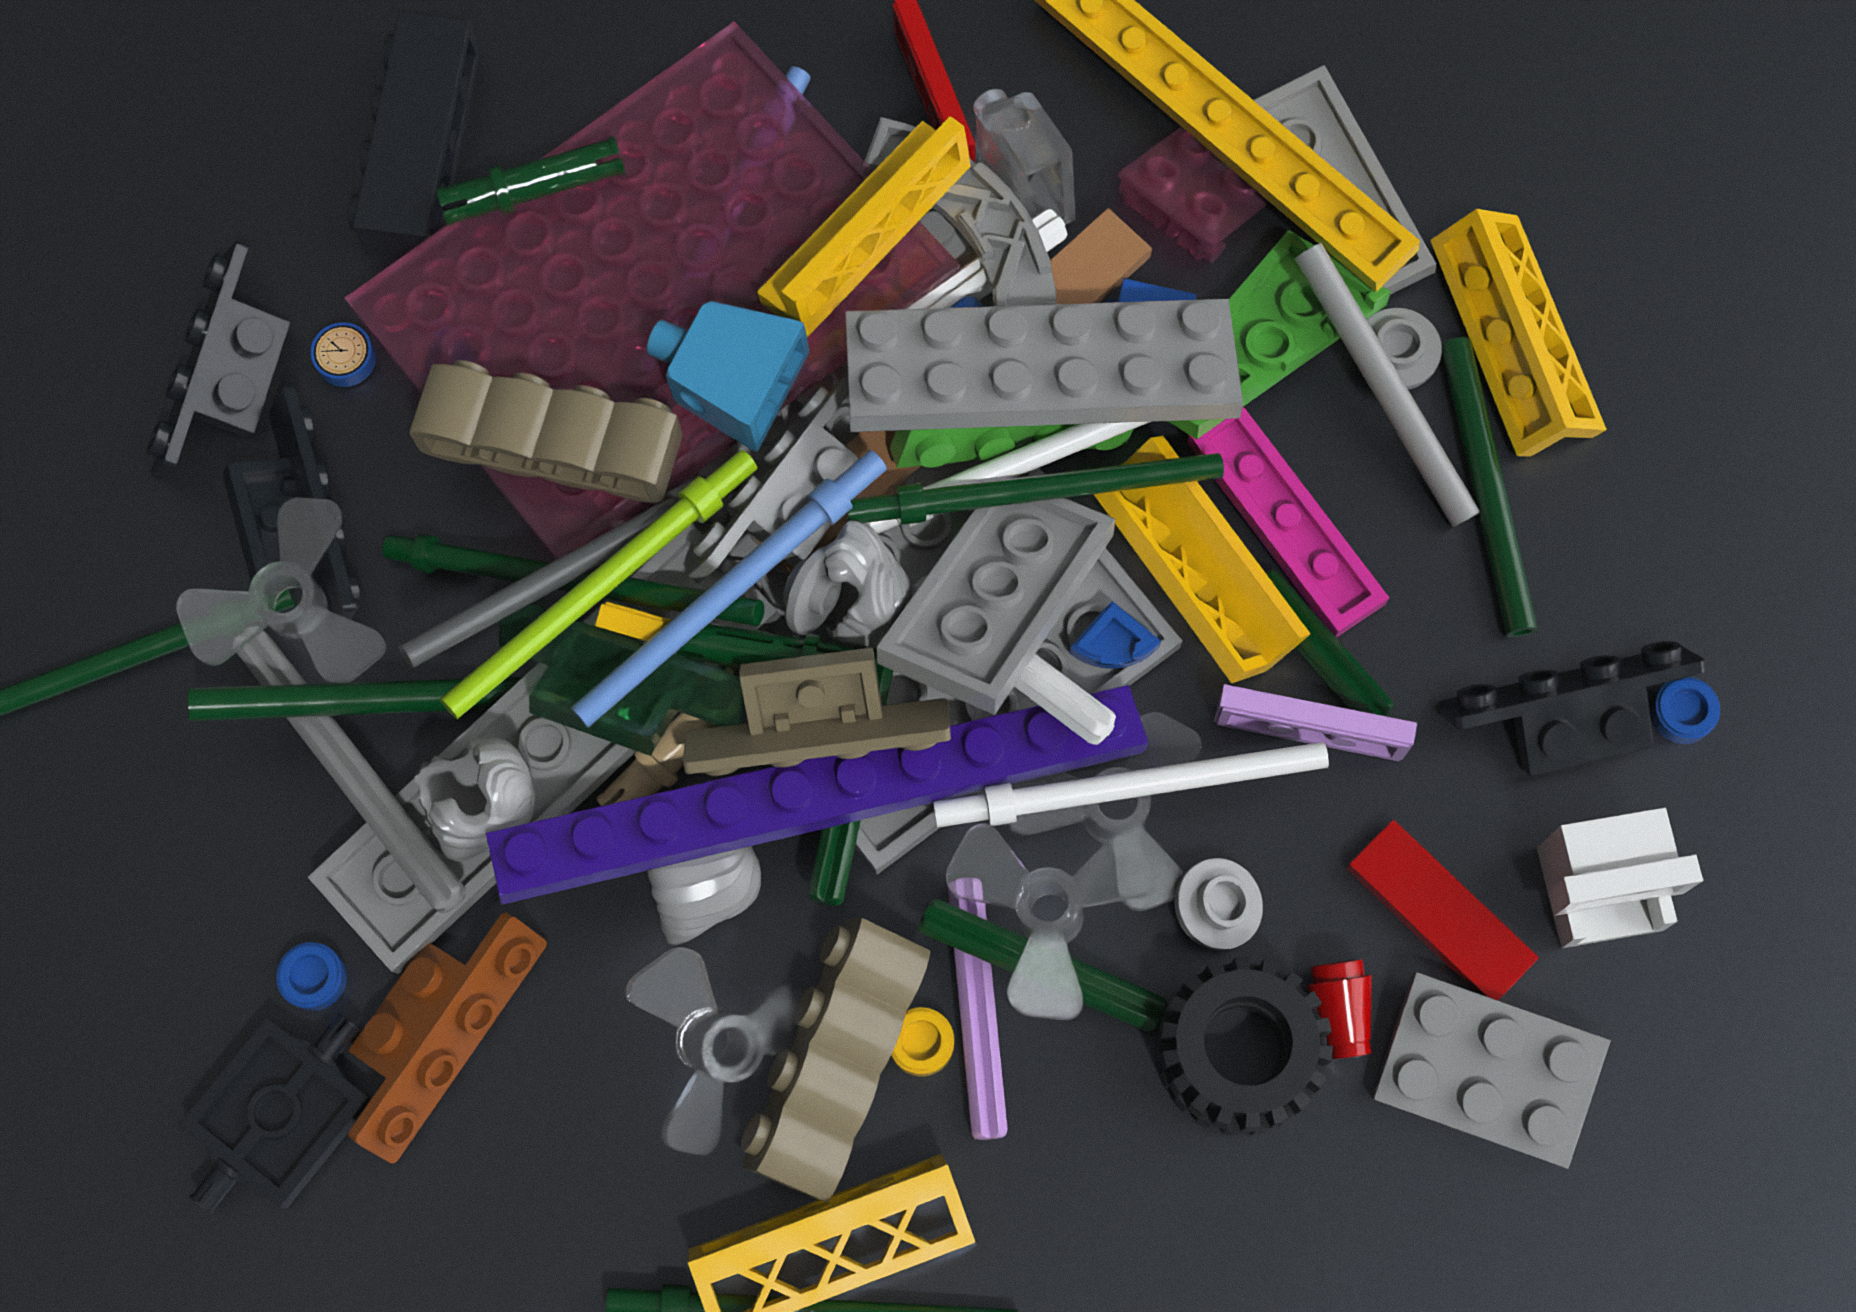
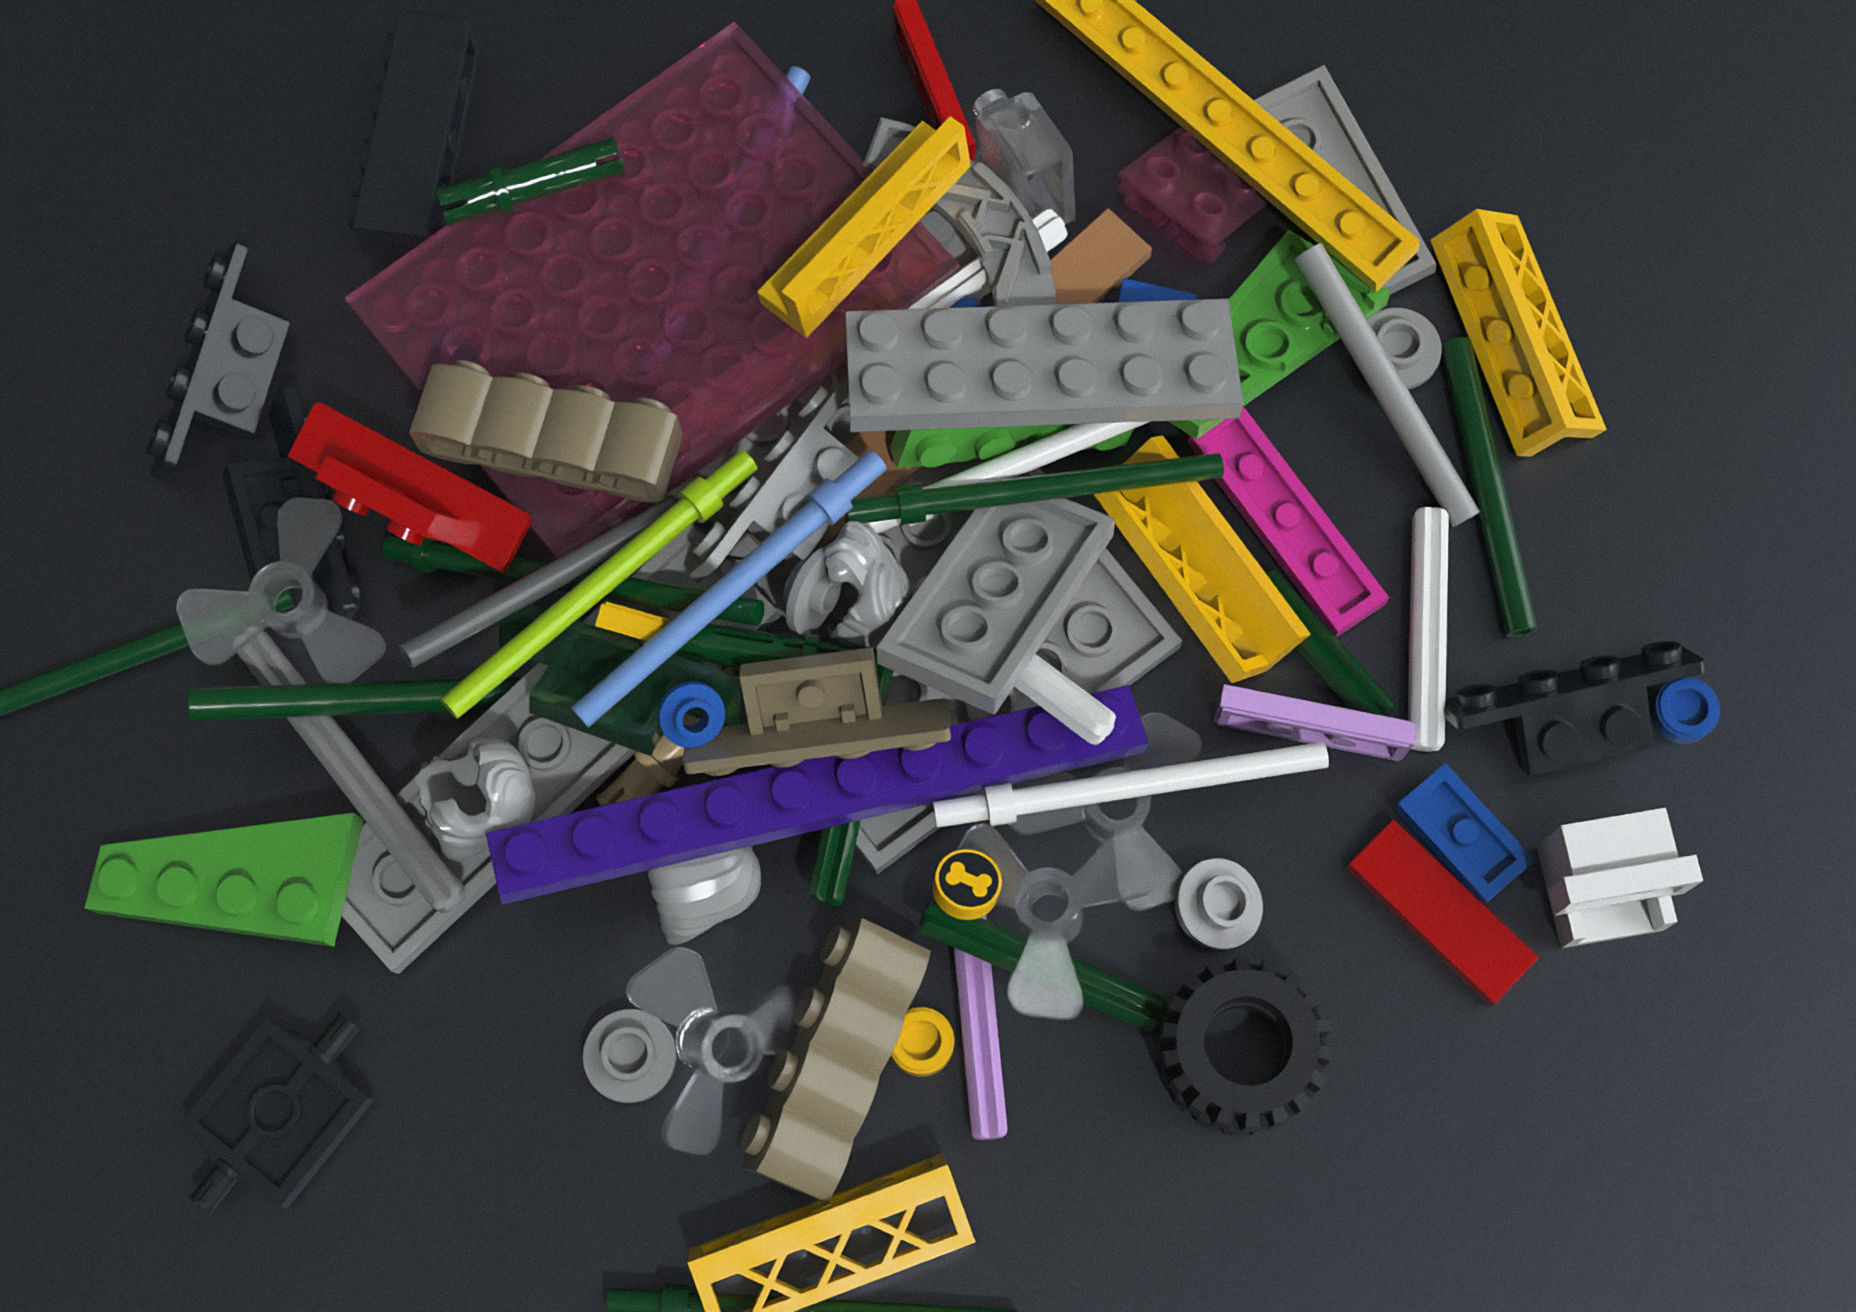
(244, 880): none -> bright green wing
(311, 976): blue tile -> none
(343, 354): tile -> none
(408, 489): none -> red bracket
(433, 1027): dark orange bracket -> none
(629, 1056): none -> light grey piece
(678, 702): none -> blue plate
(732, 367): dark azure torso -> none
(967, 884): none -> tile
(1114, 640): blue tile -> none
(1346, 1003): red cone -> none
(1428, 627): none -> white axle
(1464, 834): none -> blue plate
(1491, 1069): light grey plate -> none

